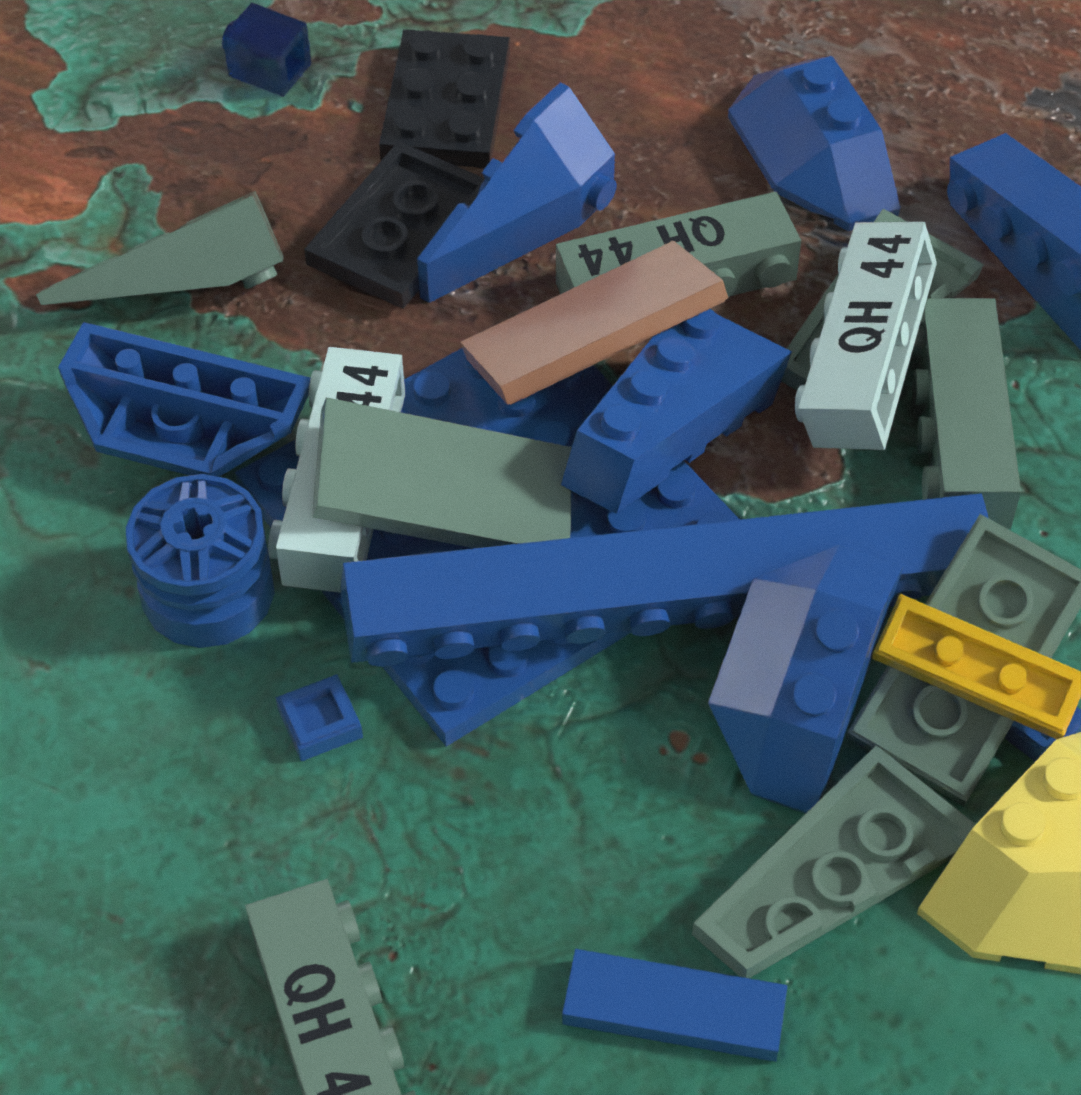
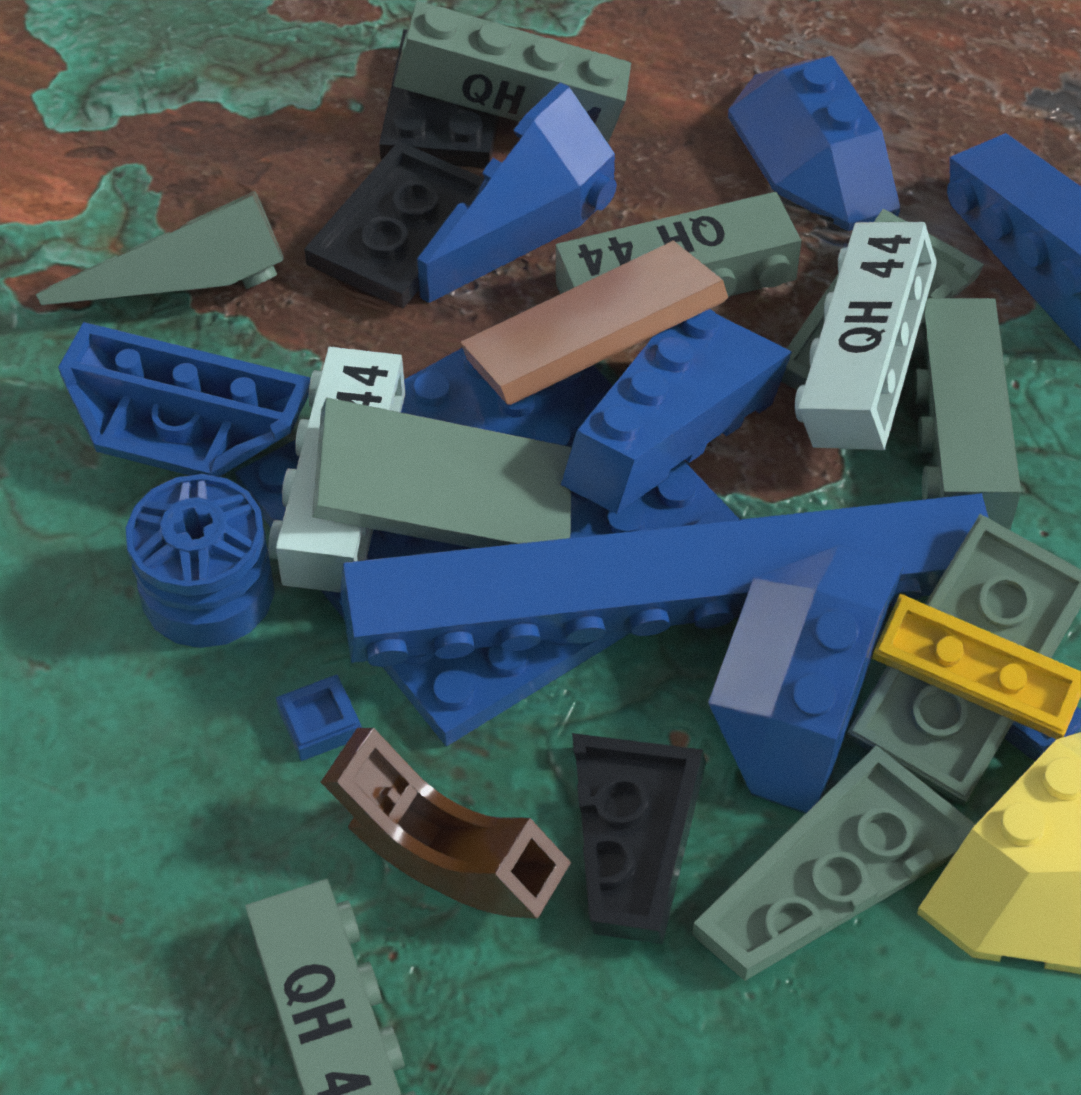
(267, 49): clear blue brick -> none
(466, 855): none -> reddish brown arch
(504, 67): none -> sand green brick
(635, 830): none -> black wing
(675, 1005): blue tile -> none

